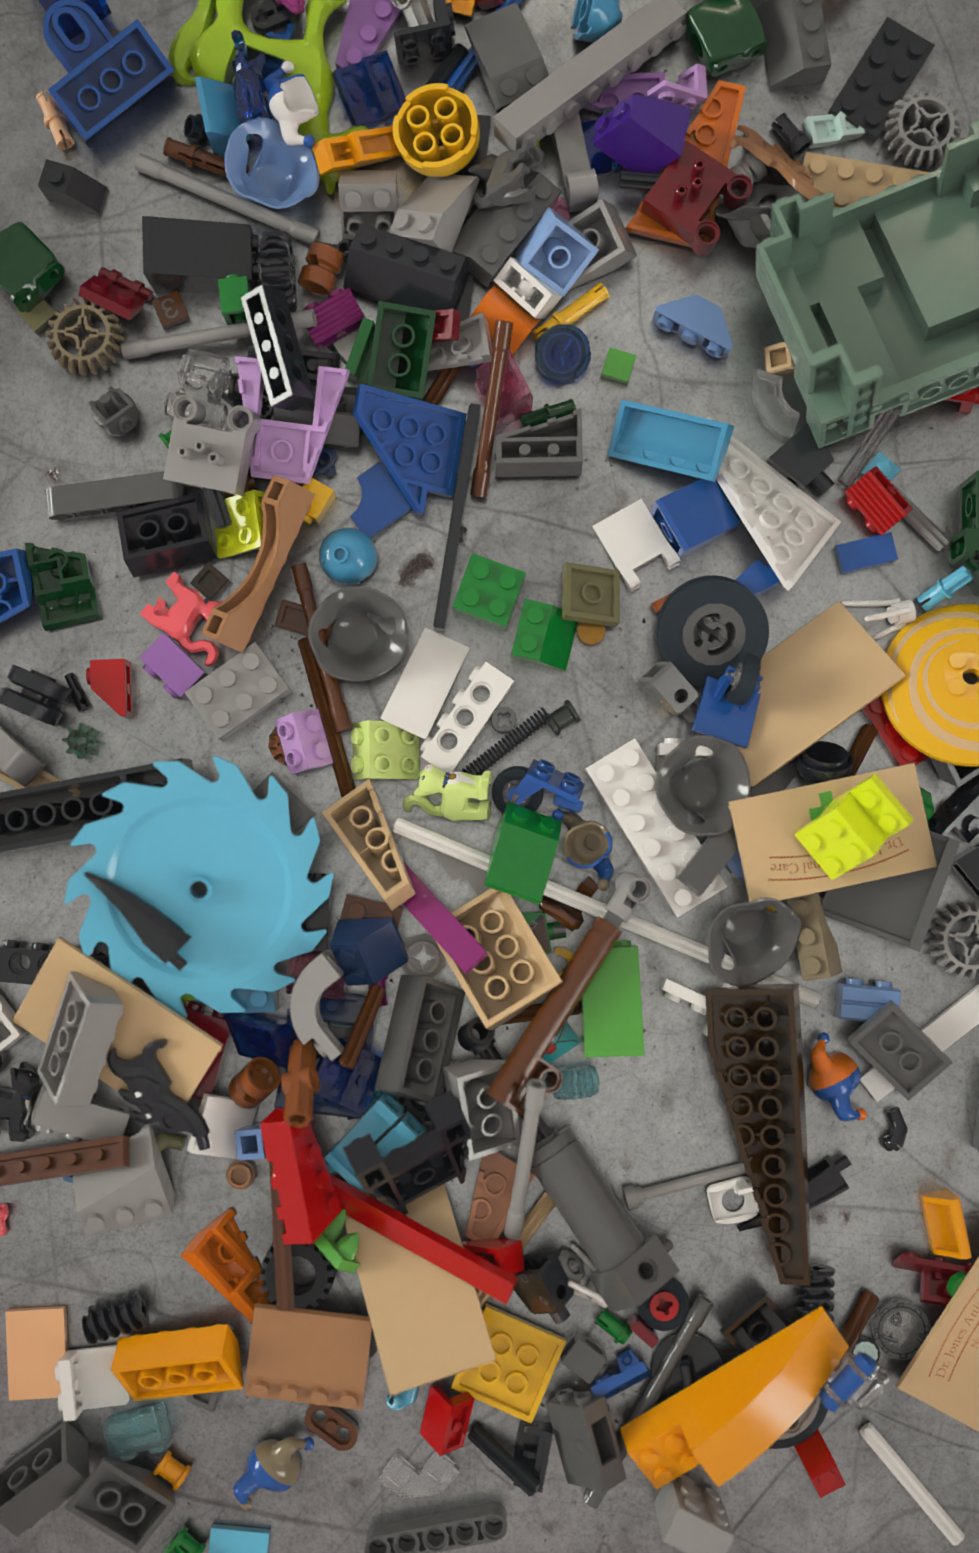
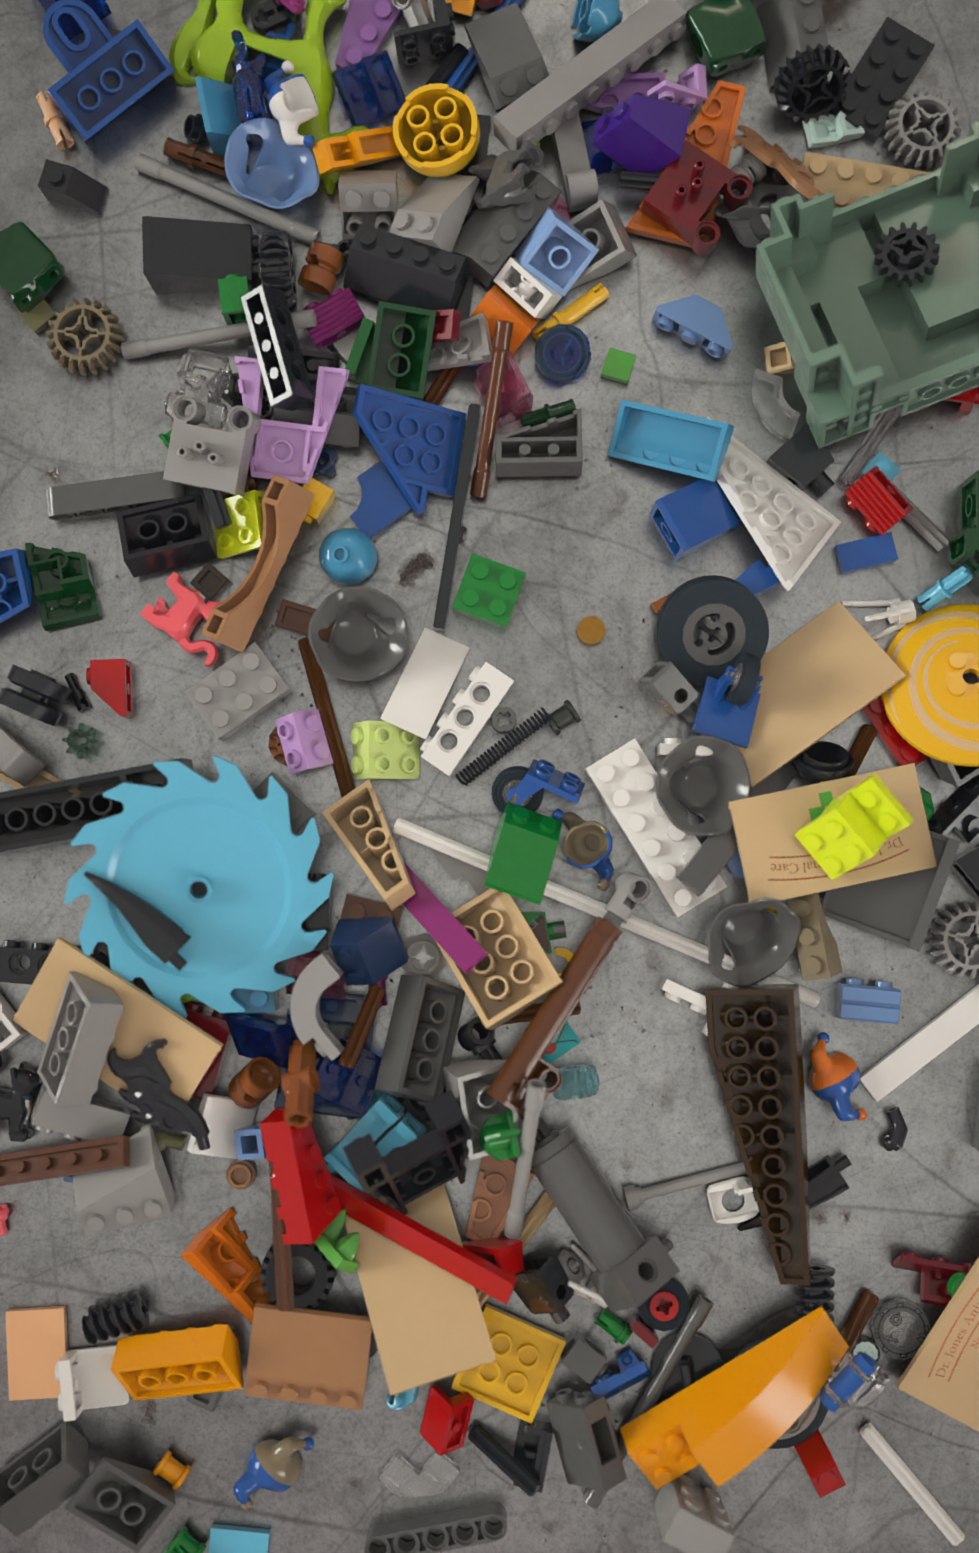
(115, 412): dark grey hand -> none
(116, 293): dark red plate -> none
(138, 1431): clear light blue brick -> none
(170, 309): reddish brown tile -> none
(172, 665): medium lavender brick -> none
(305, 590): reddish brown piece -> none
(329, 1426): reddish brown plate -> none
(456, 794): yellowish green animal -> none
(499, 1136): none -> green piece
(543, 636): green slope -> none
(565, 914): reddish brown piece -> none
(567, 804): blue tile -> none
(590, 594): olive plate -> none
(613, 1006): bright green slope -> none
(634, 541): white flag -> none
(755, 1323): black slope -> none
(795, 139): black pin -> none
(809, 74): none -> black gear
(899, 1050): dark grey plate -> none
(902, 242): none -> black gear
(945, 1224): light orange tile -> none

